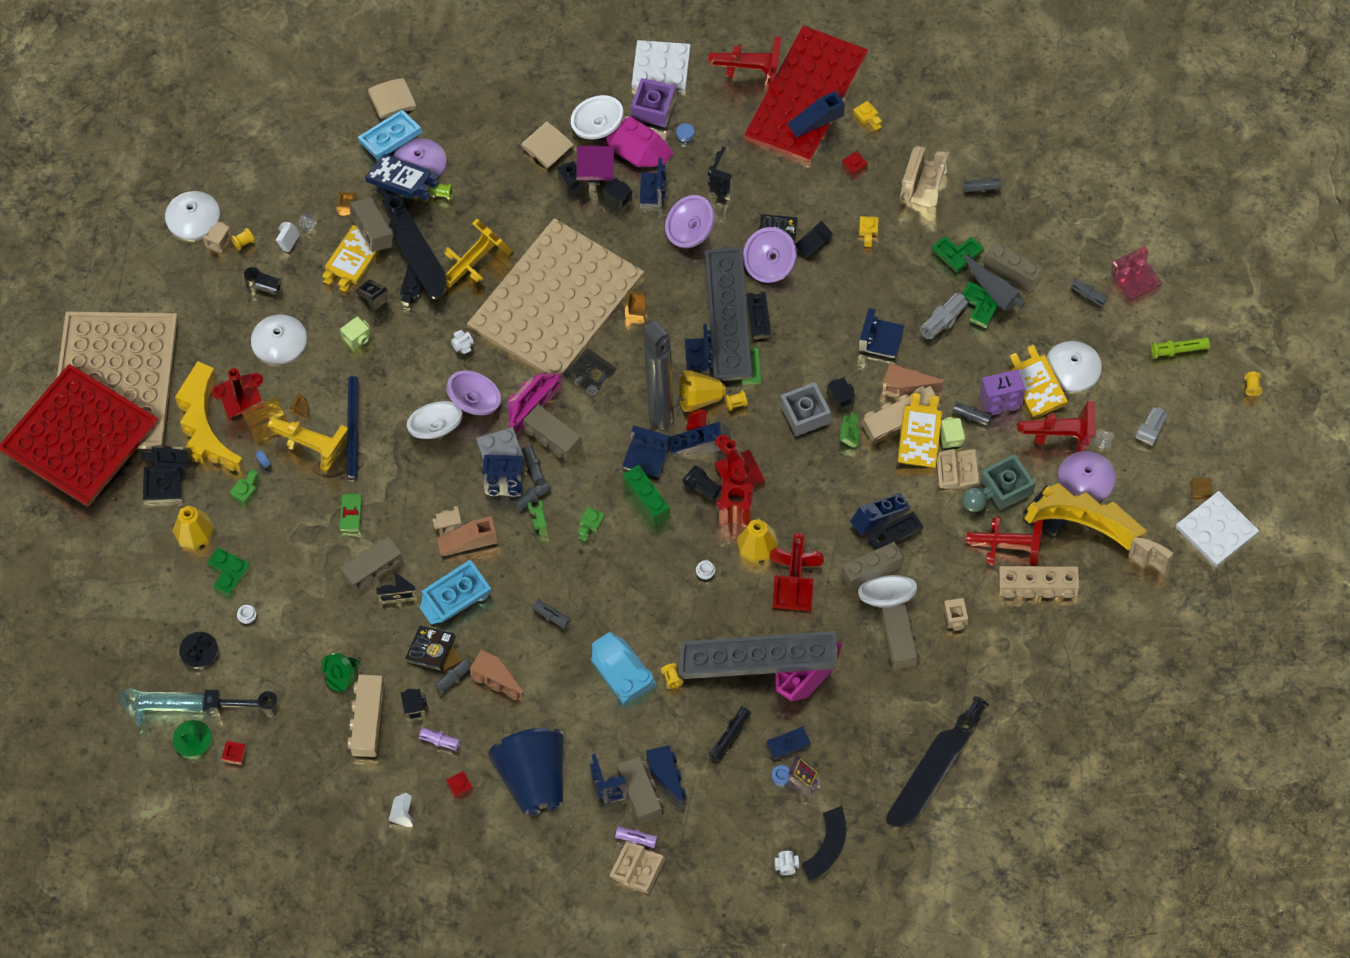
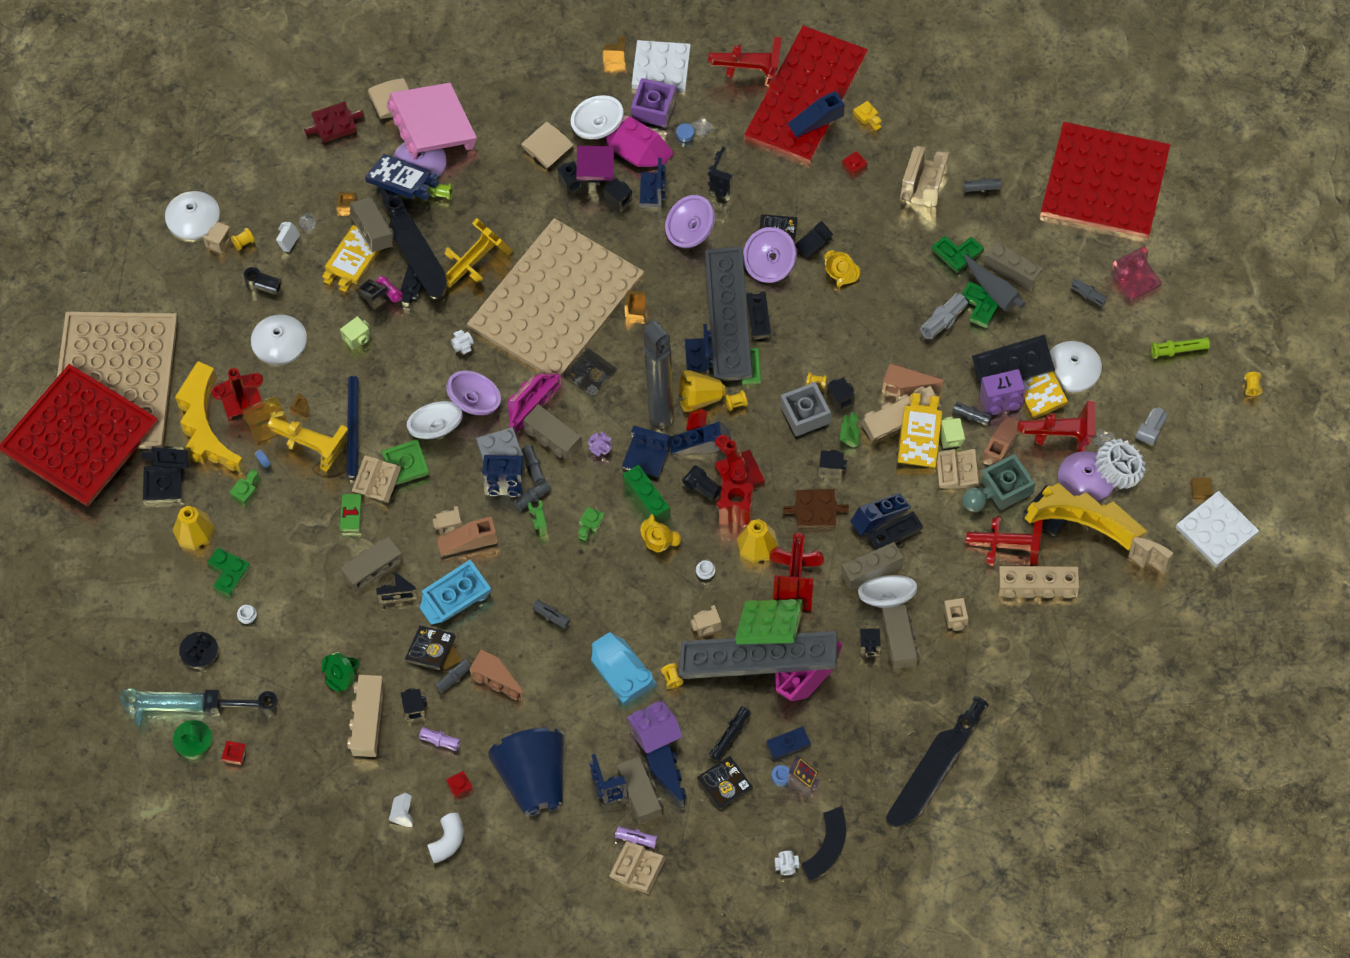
(334, 122): none -> dark red plate
(376, 479): none -> tan slope
(390, 134): medium azure plate -> none
(393, 293): none -> dark pink piece
(409, 458): none -> bright green plate
(430, 119): none -> bright pink panel
(451, 838): none -> white cylinder
(600, 443): none -> lavender gear
(615, 52): none -> pearl gold panel
(654, 726): none -> medium lavender brick
(658, 536): none -> yellow hair
(700, 130): none -> clear plate
(706, 622): none -> tan brick
(724, 782): none -> tile
(769, 621): none -> bright green plate
(815, 508): none -> reddish brown plate
(820, 381): none -> yellow bush
(832, 464): none -> black brick
(841, 267): none -> yellow hair
(868, 228): yellow plate -> none
(870, 642): none -> black brick
(880, 336): dark blue bracket -> none
(1001, 441): none -> nougat slope
(1029, 356): none -> black tile
(1105, 180): none -> red plate
(1120, 463): none -> white gear

